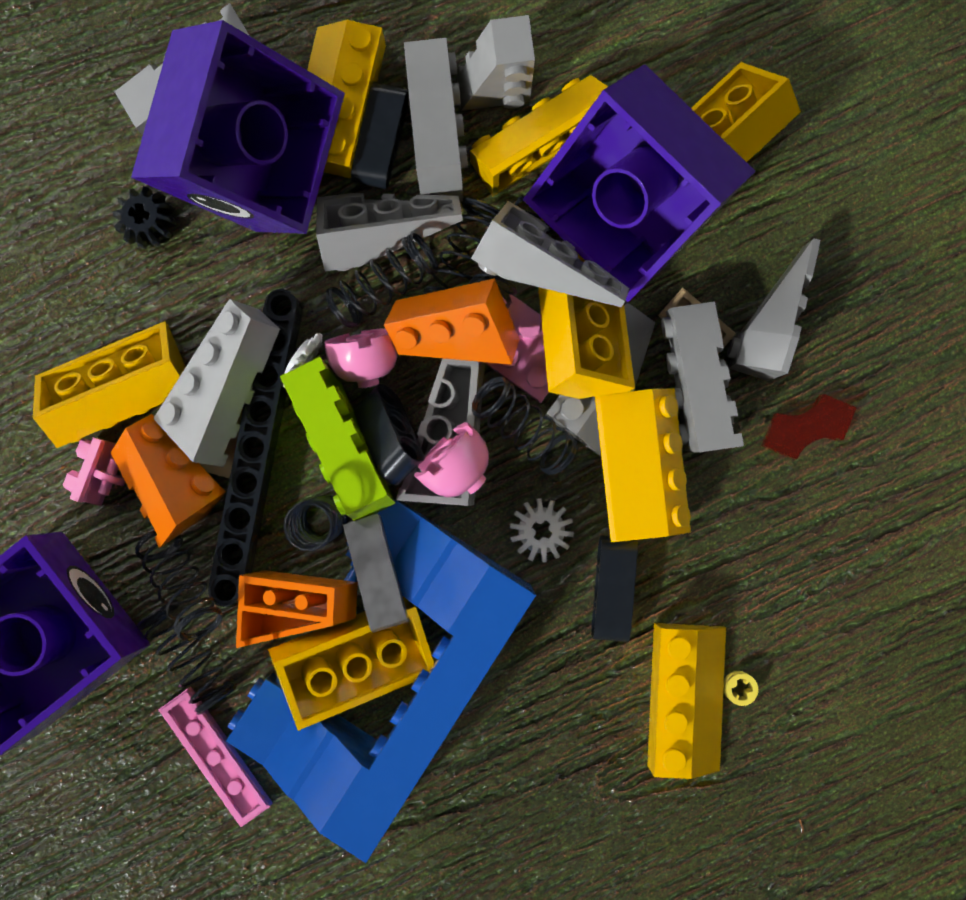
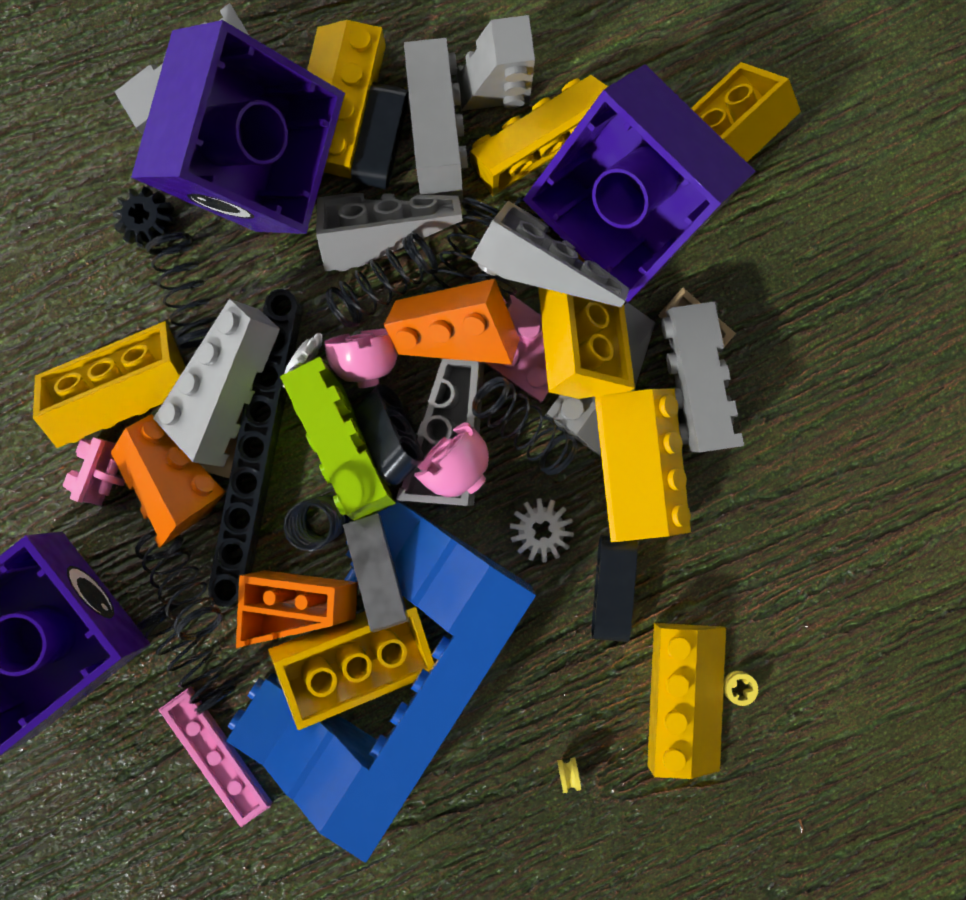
(183, 341): none -> black piece
(569, 775): none -> light yellow bush
(770, 336): light grey wedge -> none
(825, 419): clear red tile -> none

